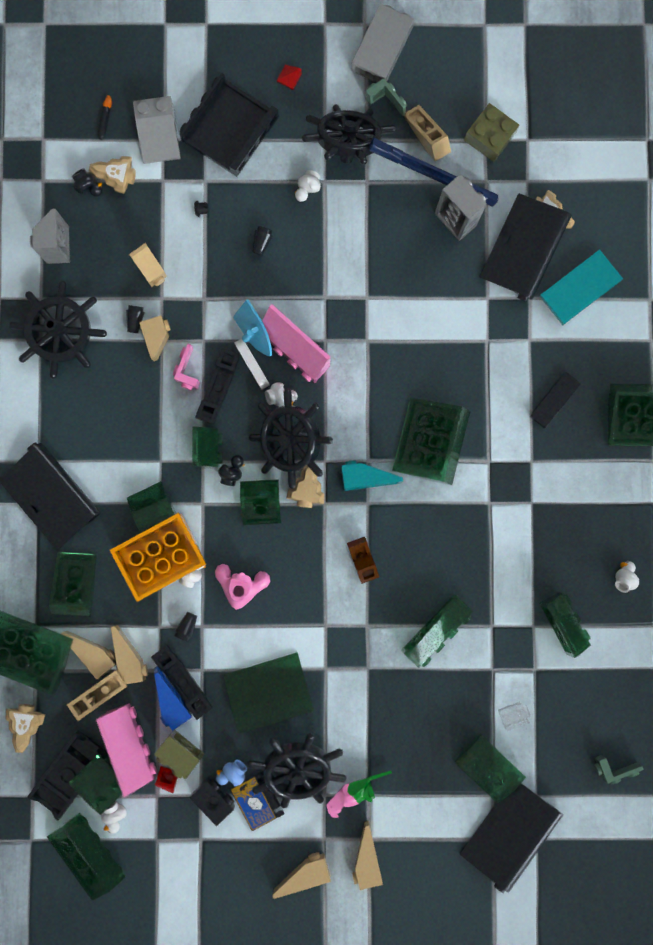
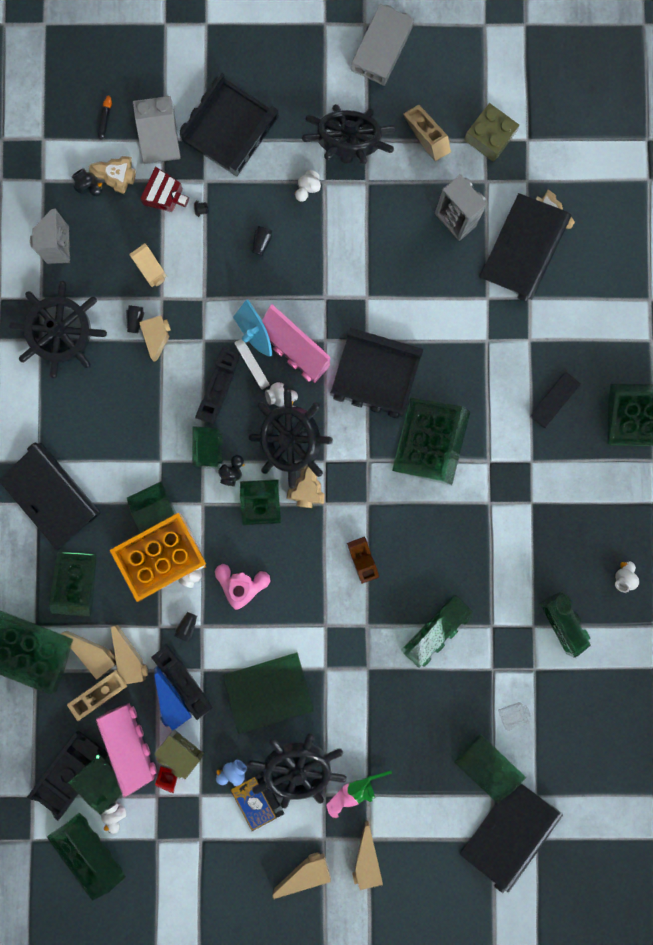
(23, 724): tan rock -> none
(163, 192): none -> dark red torso
(186, 381): bright pink bracket -> none
(216, 812): black brick -> none
(289, 76): red slope -> none
(362, 476): teal slope -> none
(376, 373): none -> black panel
(381, 88): sand green bracket -> none
(400, 157): dark blue piece -> none
(581, 287): teal tile -> none
(603, 769): sand green bracket -> none

